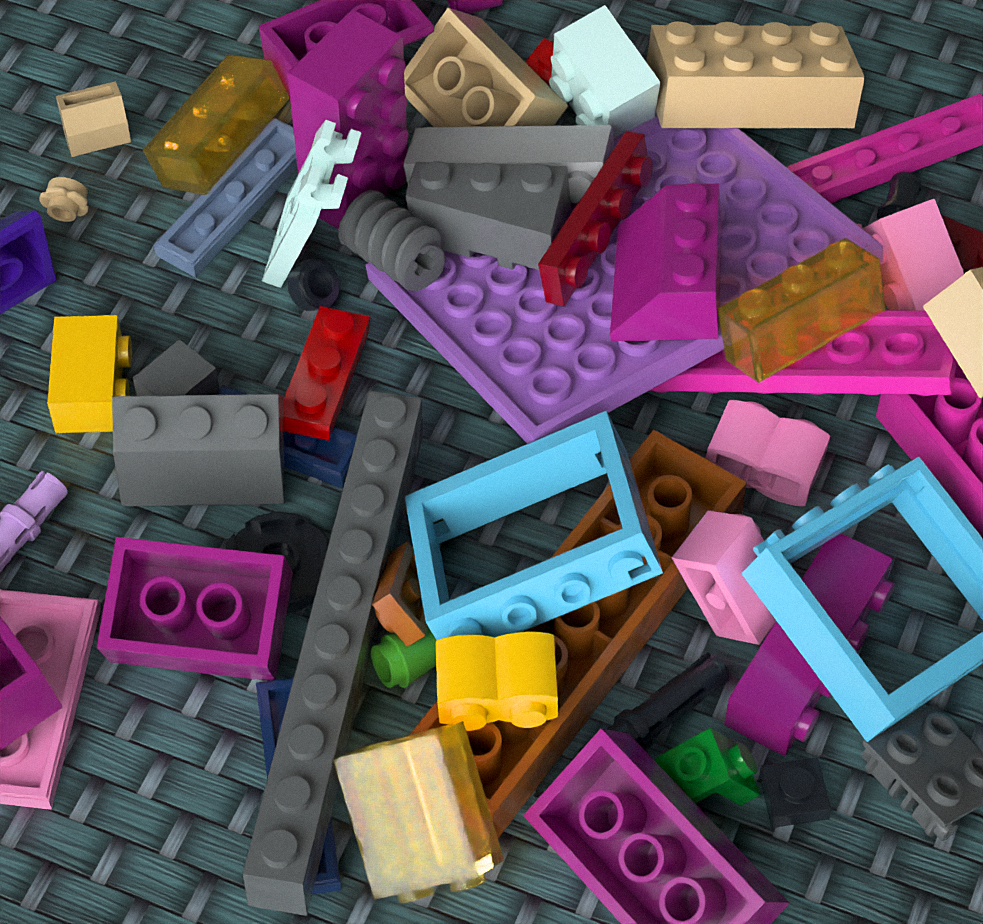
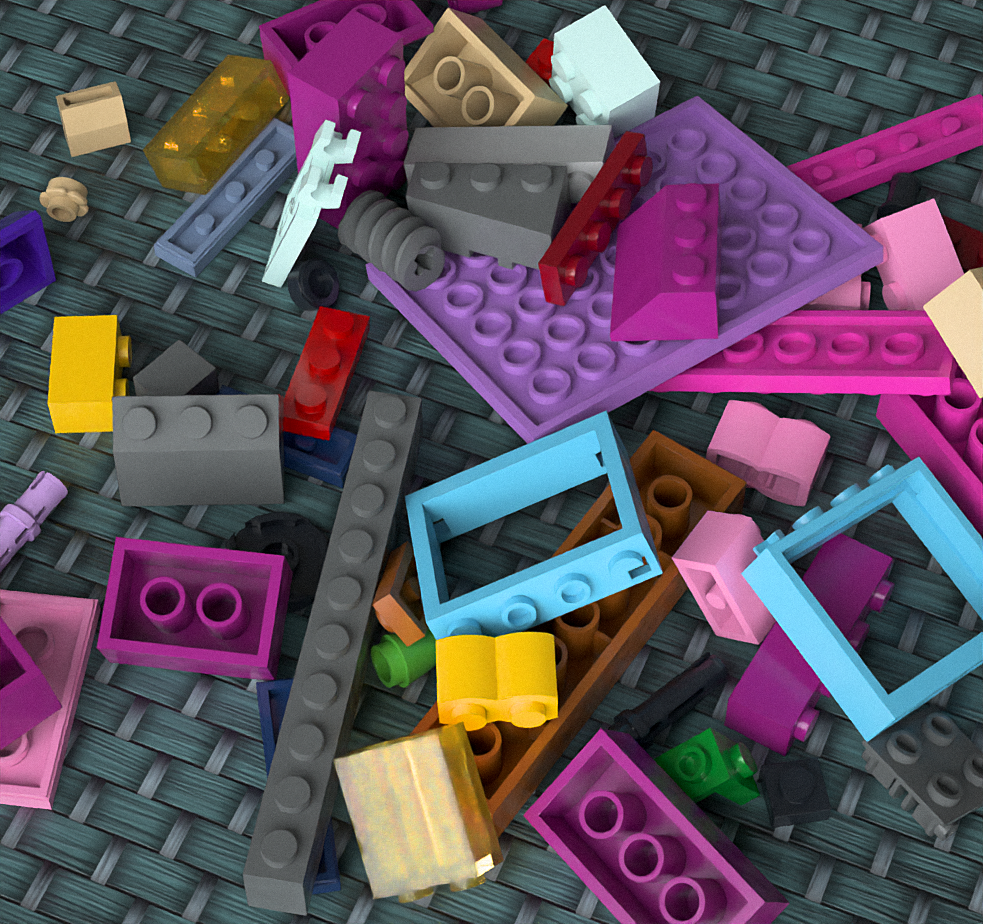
(754, 76): tan brick -> none
(801, 309): clear yellow brick -> none

